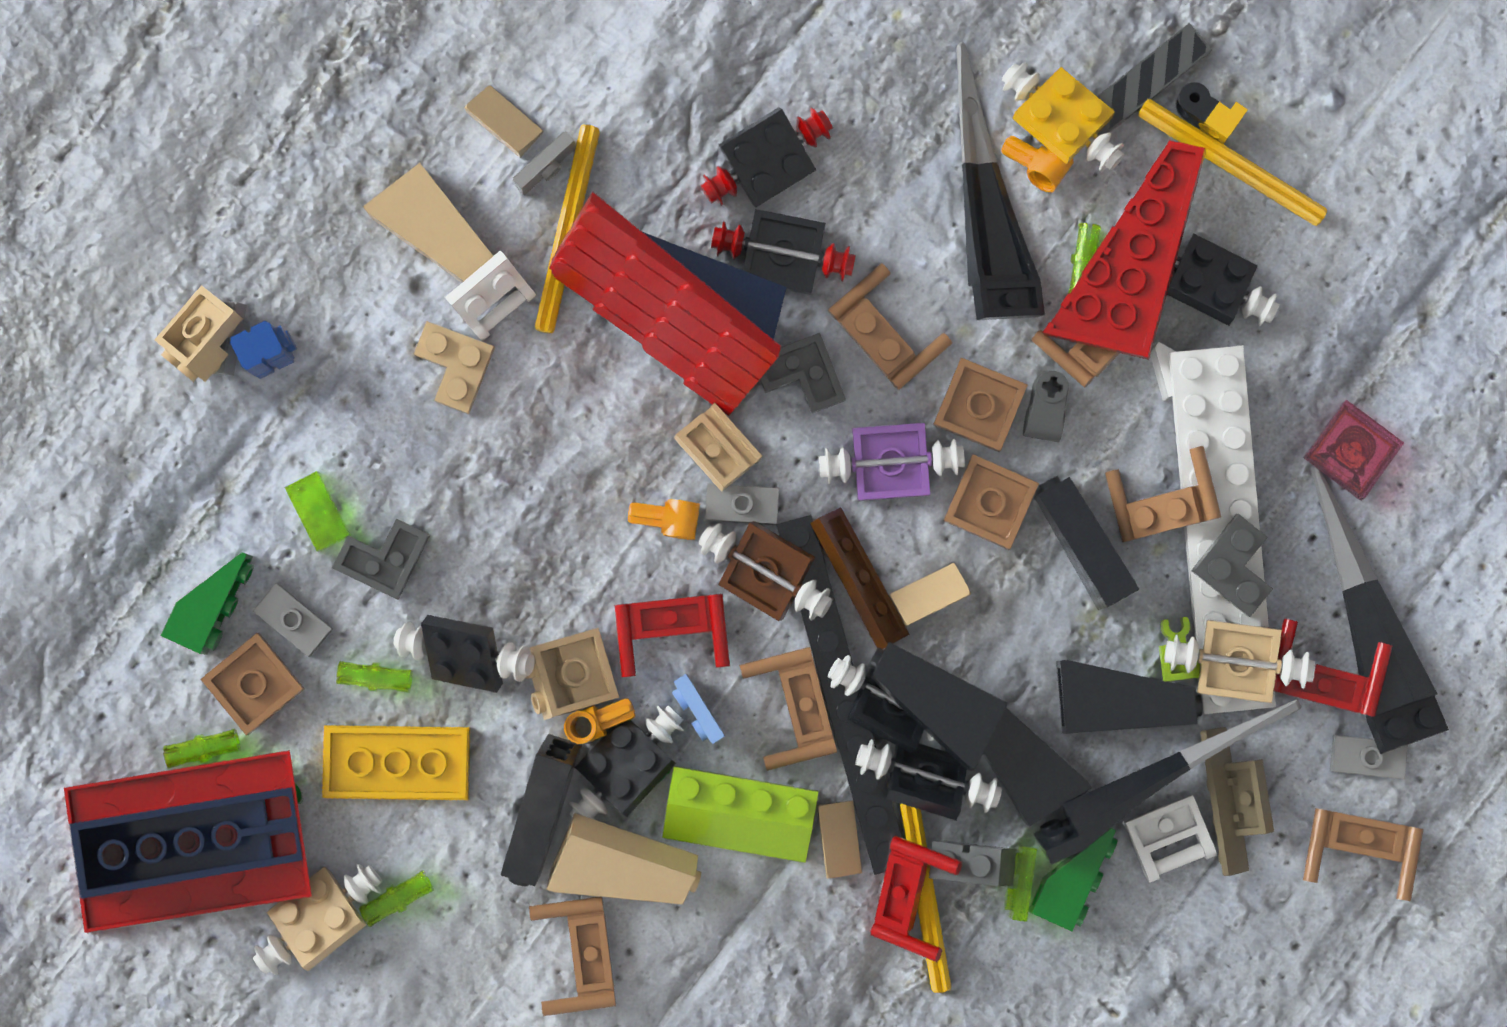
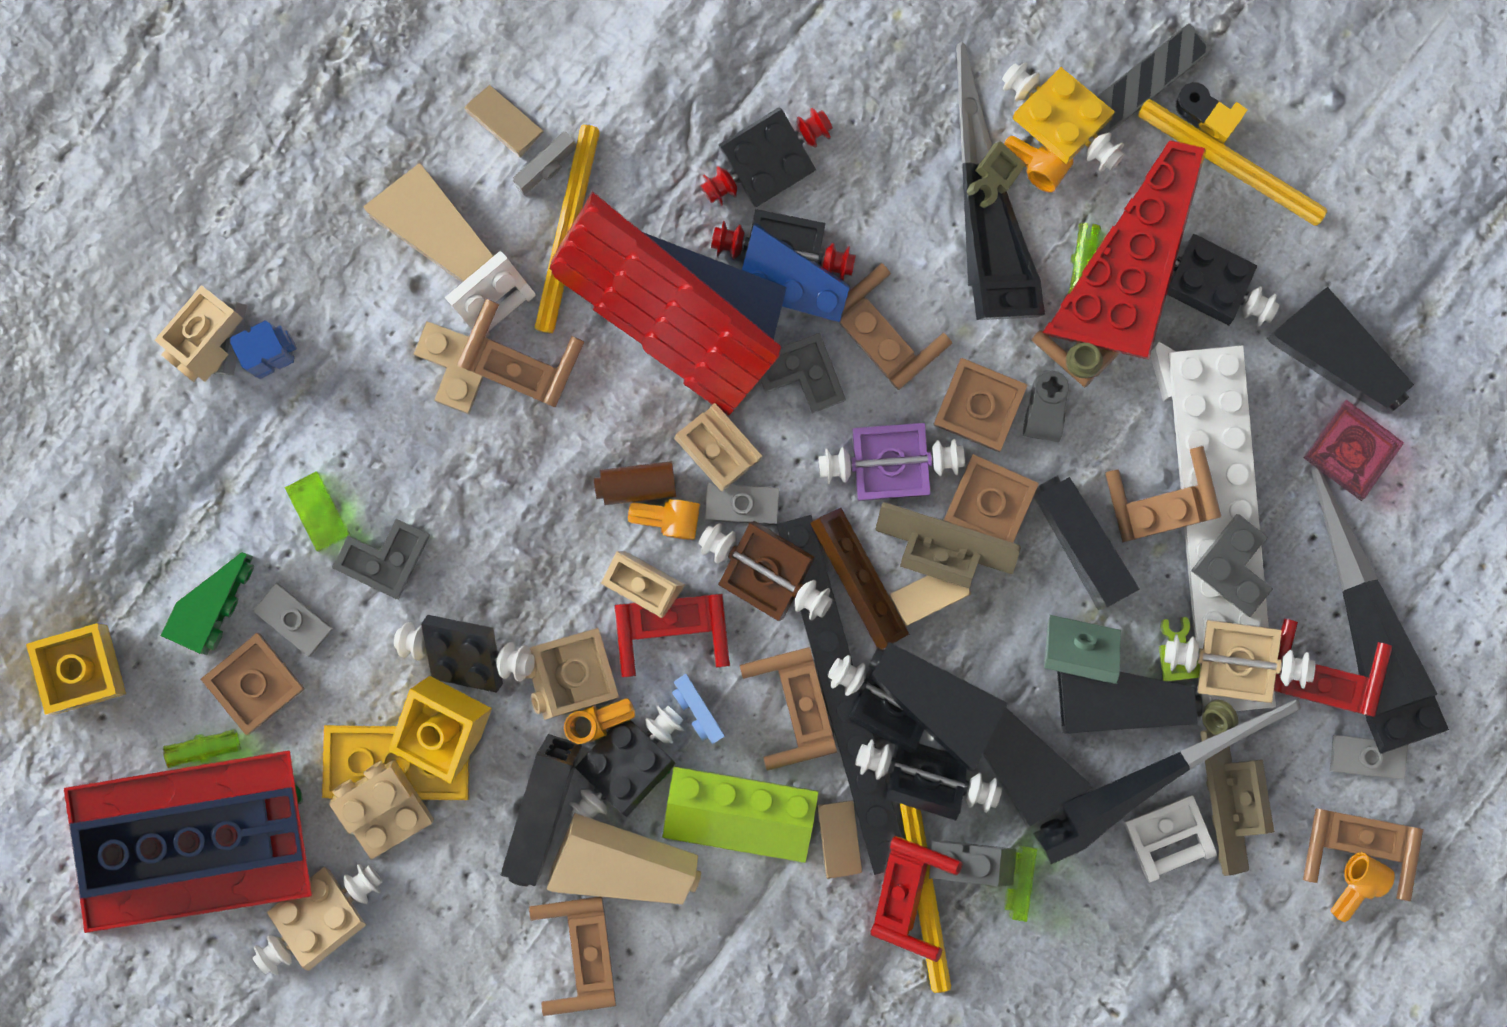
(76, 669): none -> yellow brick
(374, 677): clear neon green pin -> none
(380, 808): none -> tan plate
(396, 898): clear neon green pin -> none
(439, 728): none -> yellow slope
(513, 367): none -> medium nougat plate
(635, 483): none -> reddish brown brick
(642, 583): none -> tan slope
(808, 285): none -> blue wing
(943, 547): none -> dark tan bracket
(998, 173): none -> olive plate
(1067, 886): green slope -> none
(1083, 649): none -> sand green plate
(1084, 360): none -> olive plate
(1219, 716): none -> olive plate
(1342, 351): none -> black slope
(1365, 879): none -> light orange axle

